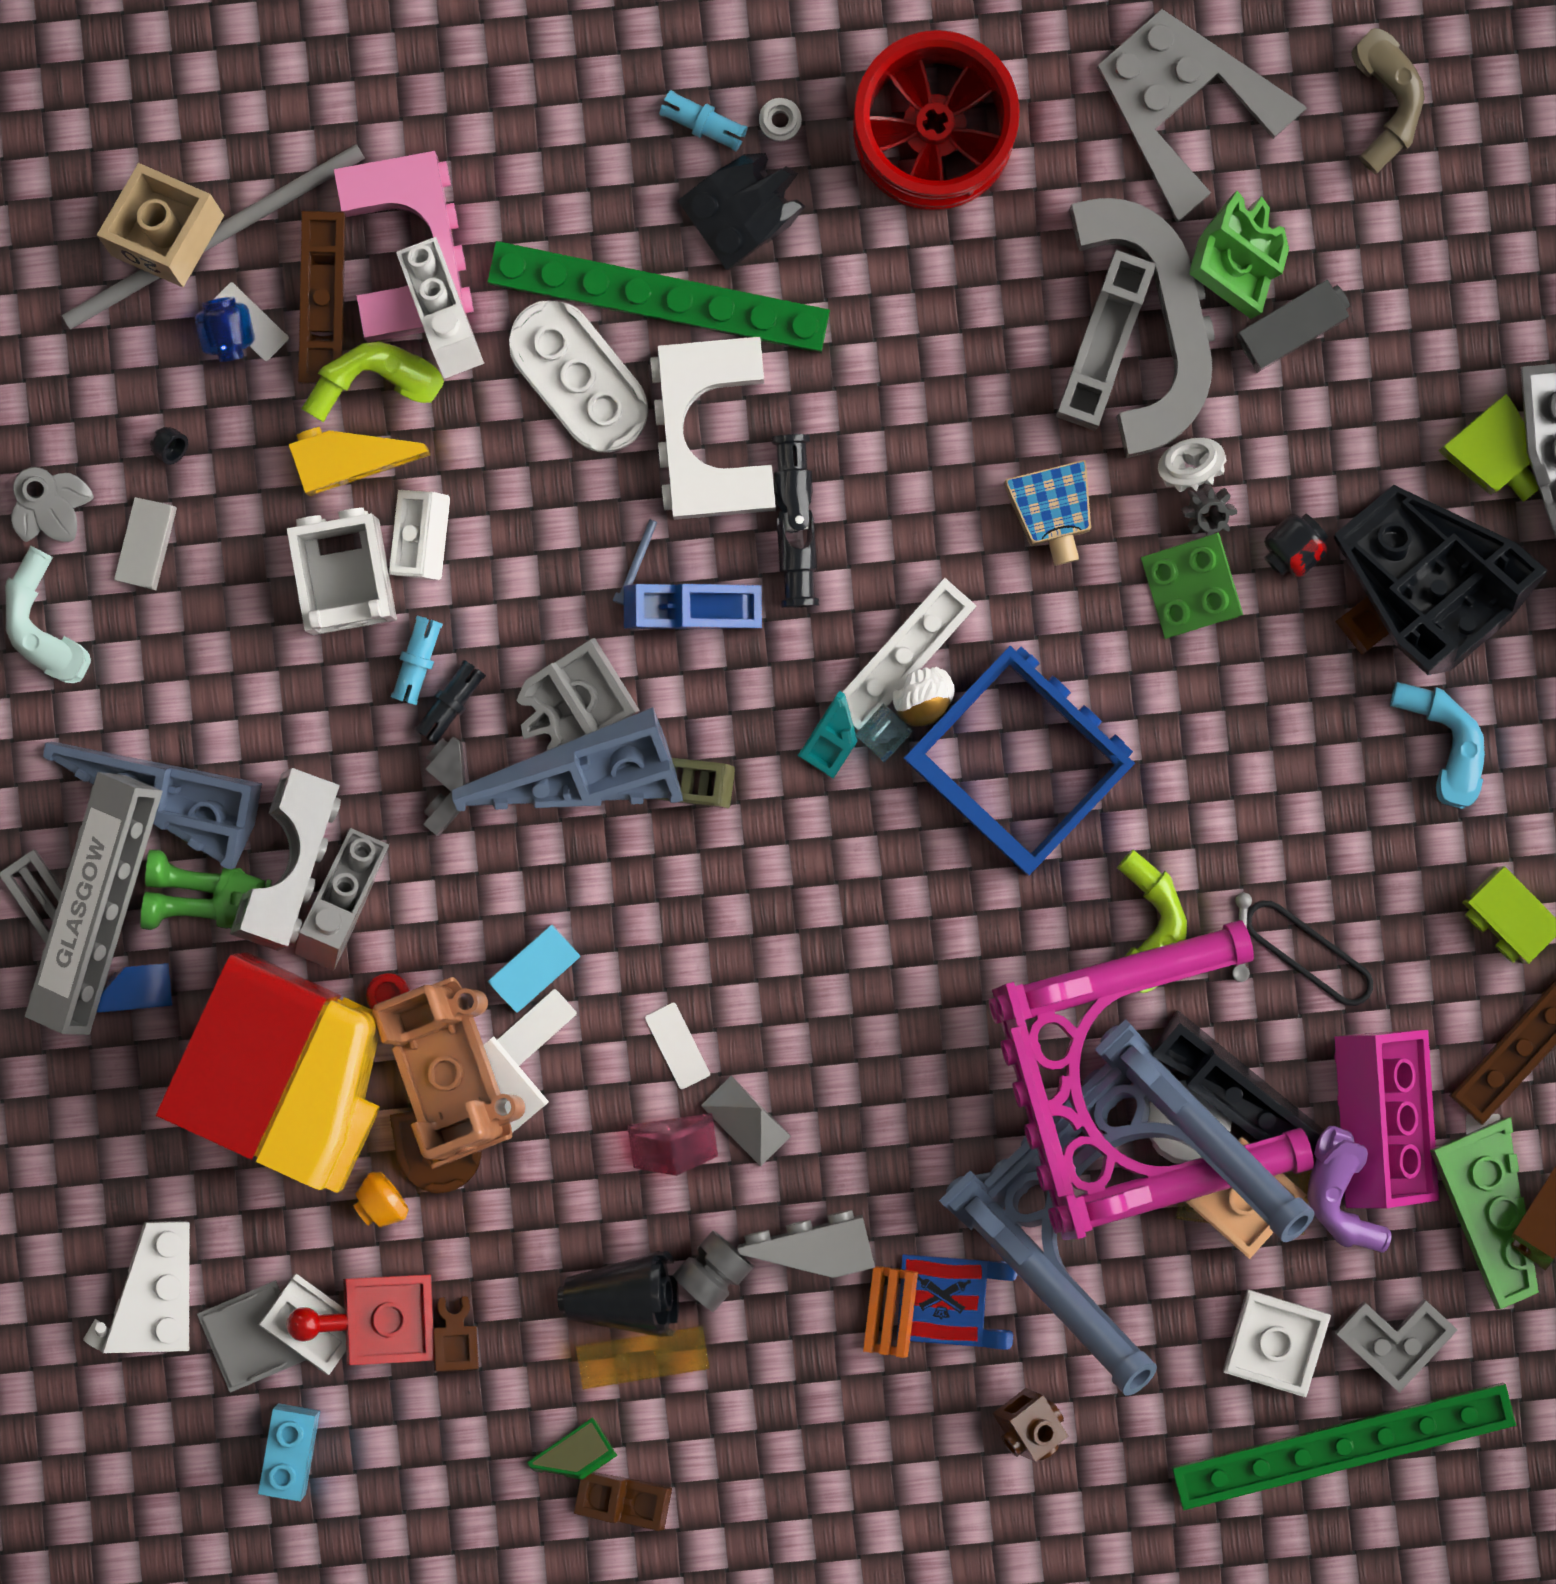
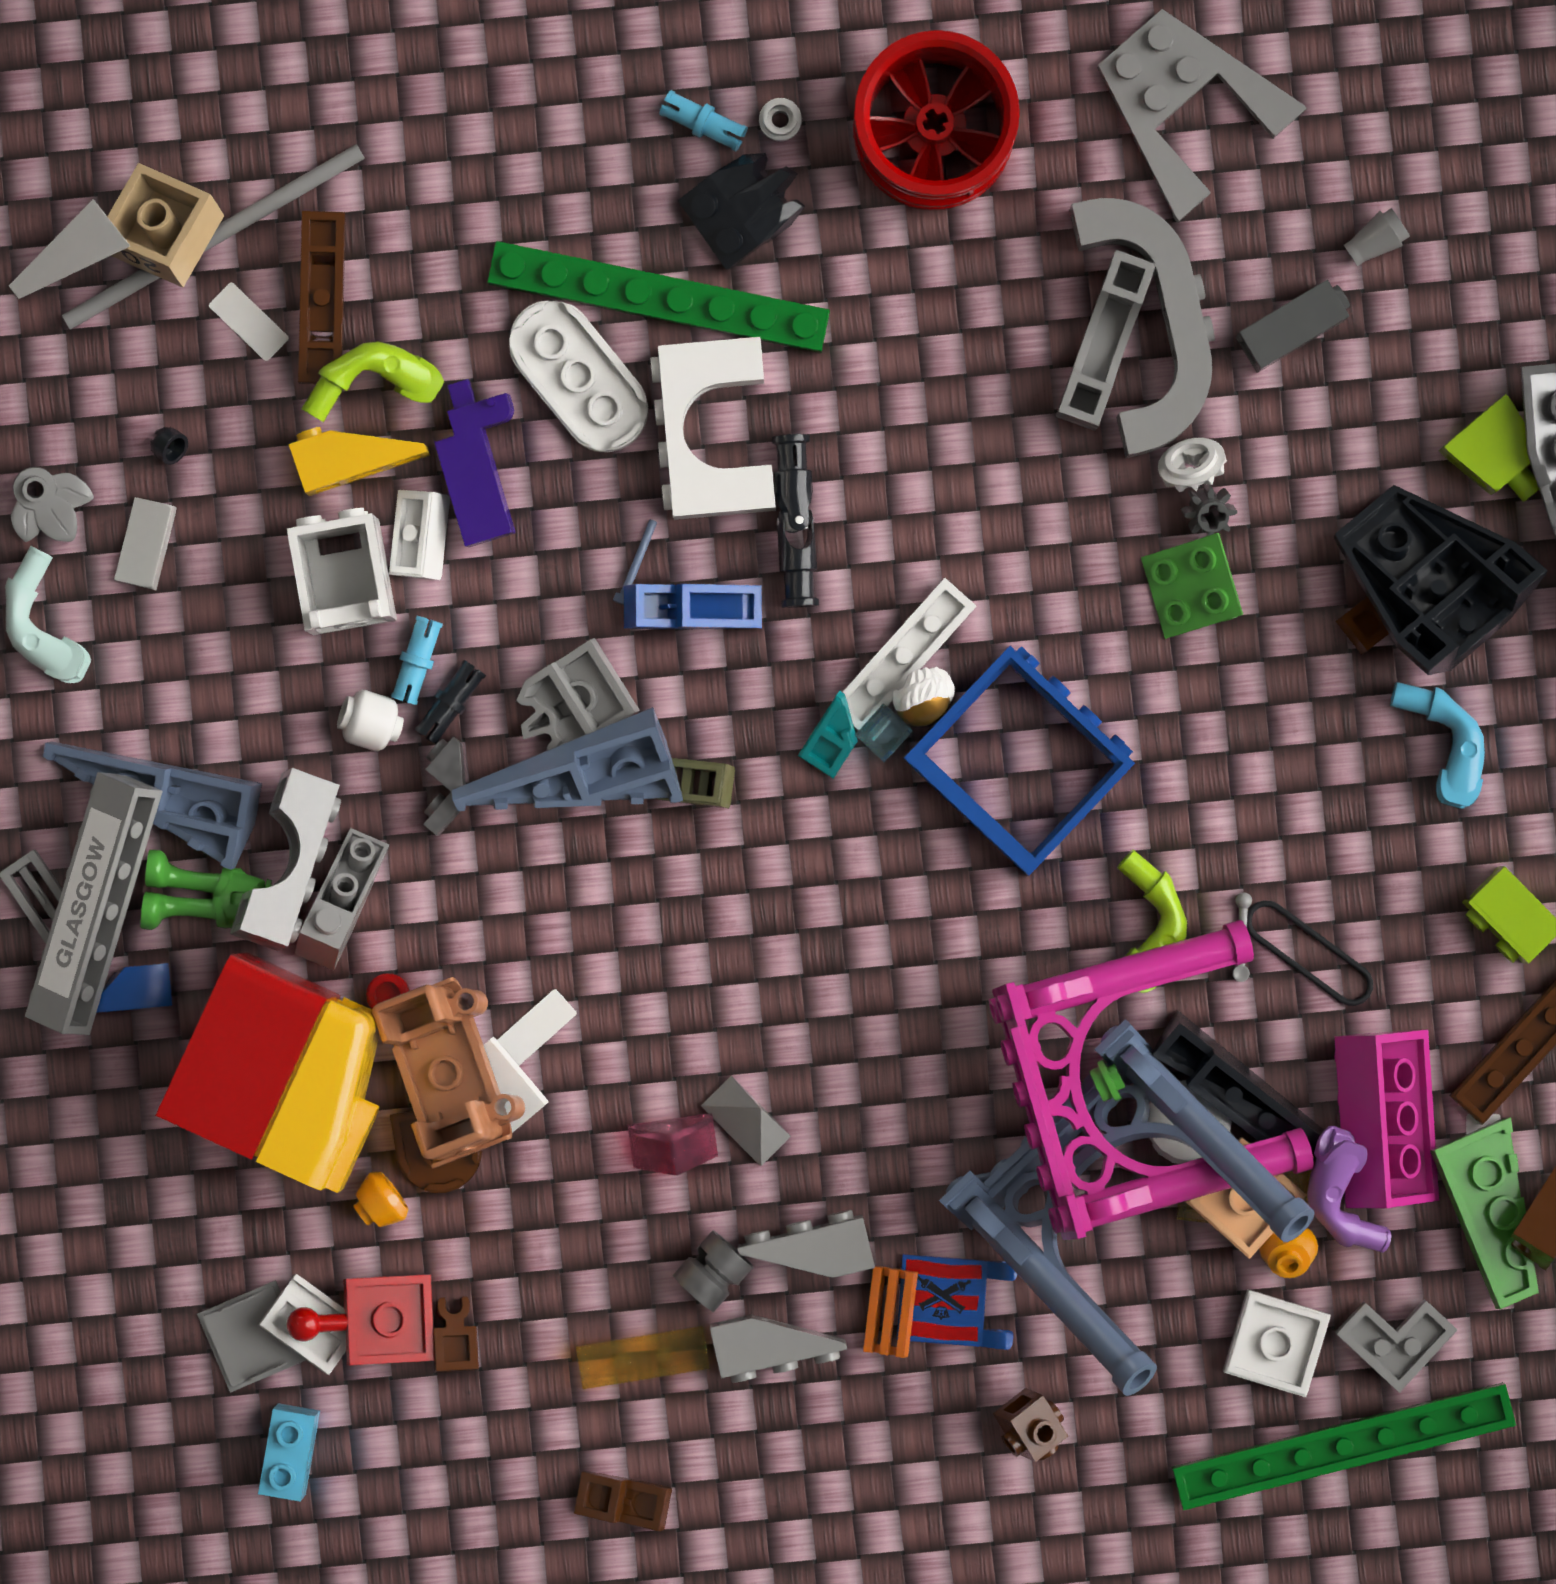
(80, 244): none -> white sticker
(96, 1334): white hand -> none
(156, 1293): white wing -> none
(224, 328): clear blue head -> none
(370, 720): none -> white head
(411, 185): bright pink arch -> none
(439, 308): white slope -> none
(471, 465): none -> dark purple piece
(534, 968): medium azure slope -> none
(576, 1453): olive tile -> none
(625, 1295): black cone -> none
(677, 1046): white sticker -> none
(761, 1343): none -> light grey slope
(1053, 507): torso -> none
(1107, 1081): none -> bright green plate
(1240, 254): bright green plate -> none
(1291, 1257): none -> light orange cone
(1295, 545): black head -> none
(1377, 237): none -> light grey cone
(1380, 56): dark tan piece -> none

